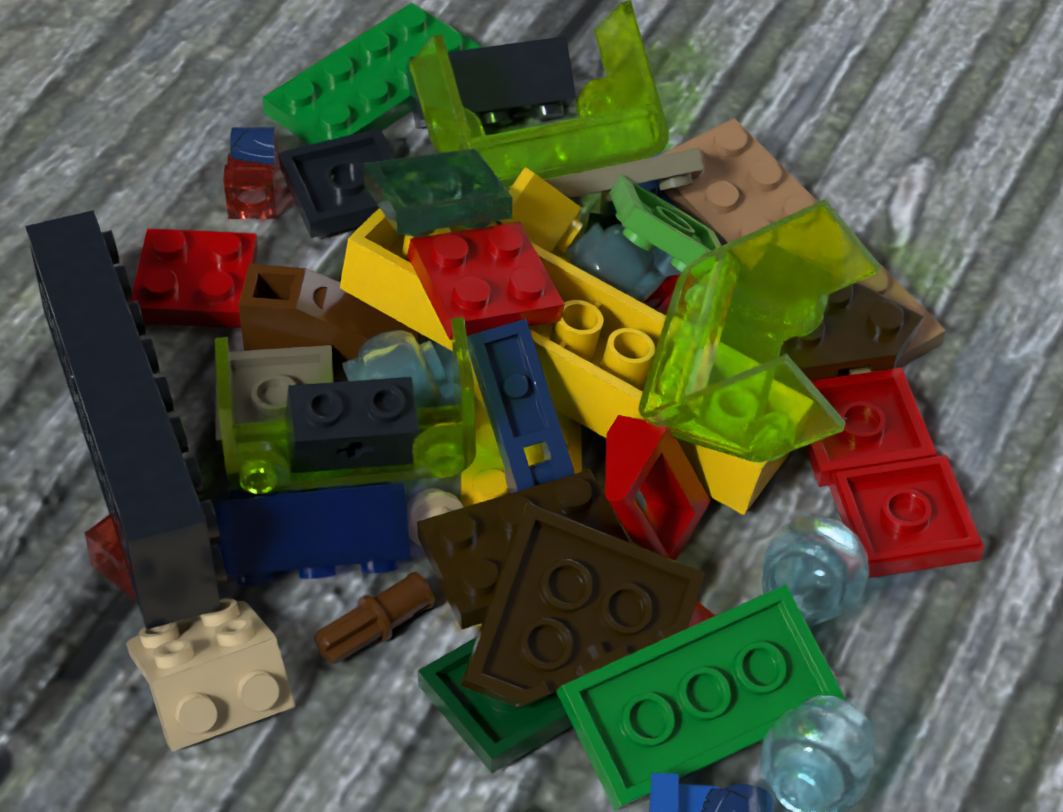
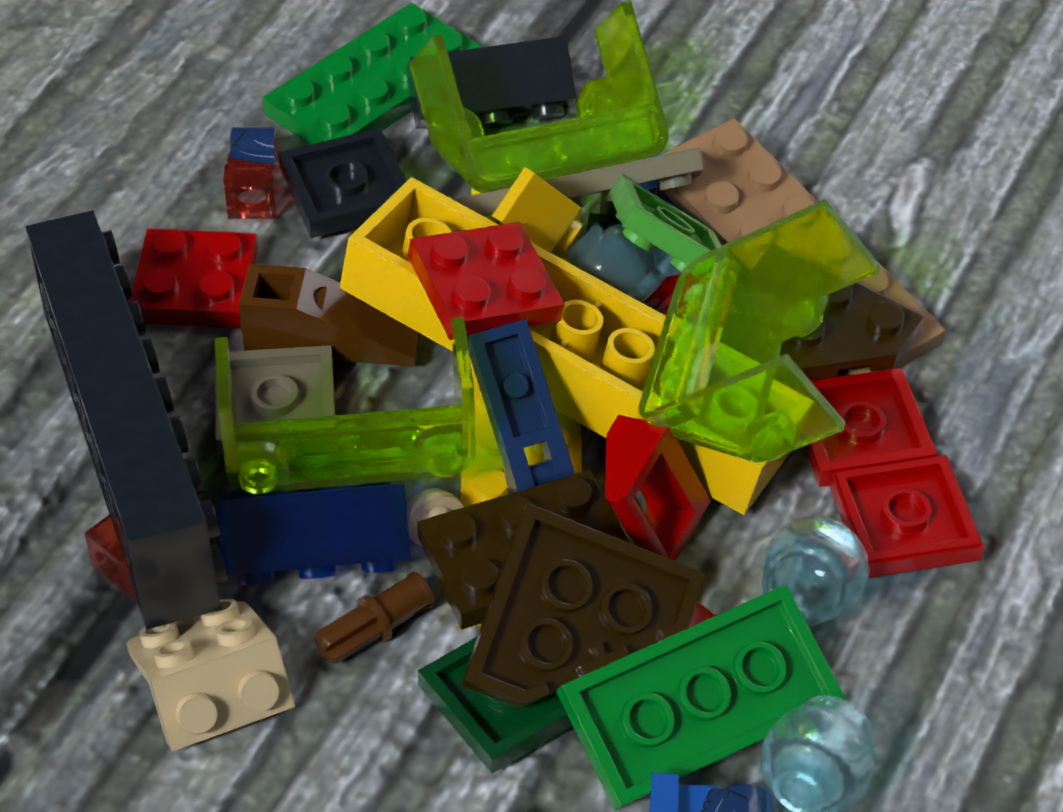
(351, 424): black brick -> none
(400, 355): clear light blue piece -> none
(437, 192): clear green plate -> none

